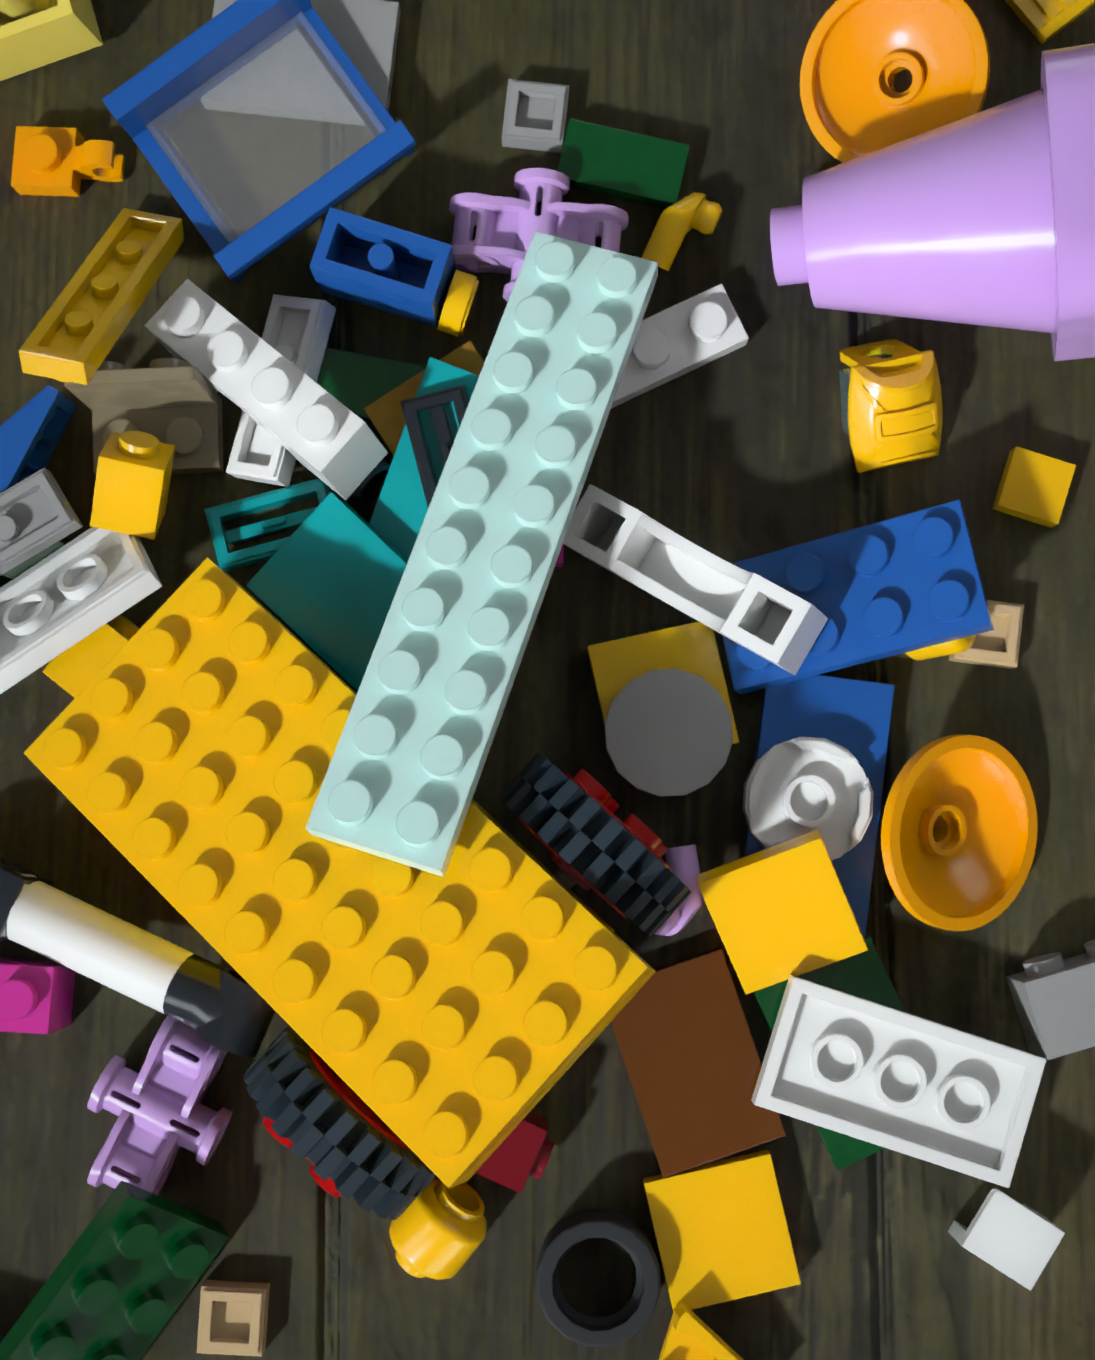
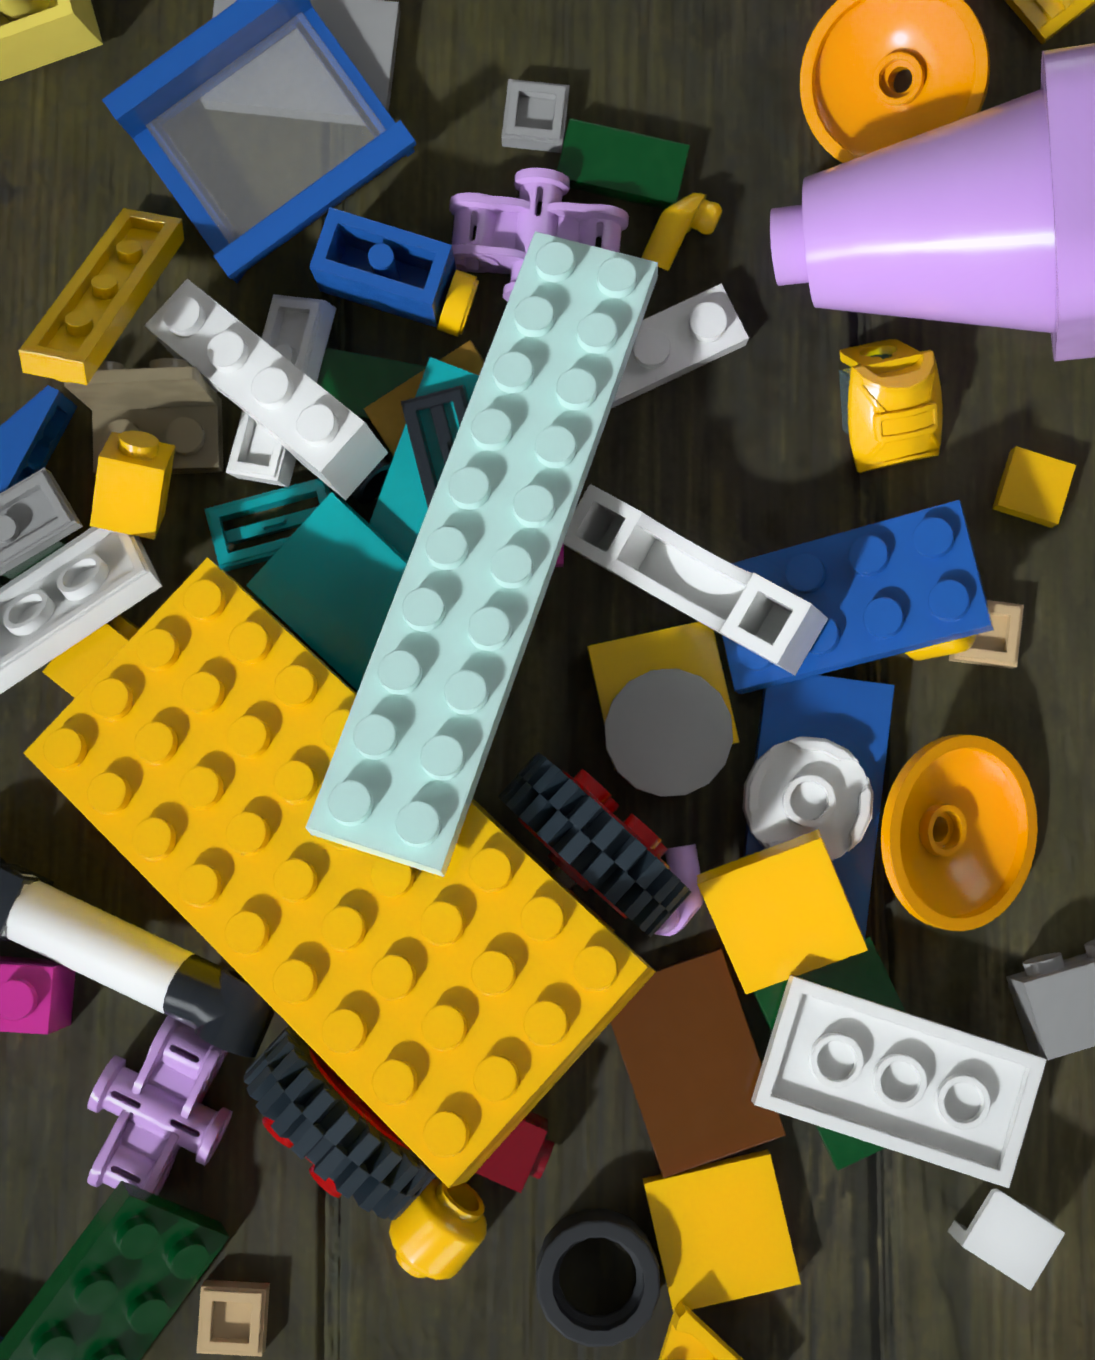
(57, 158): light orange plate -> none

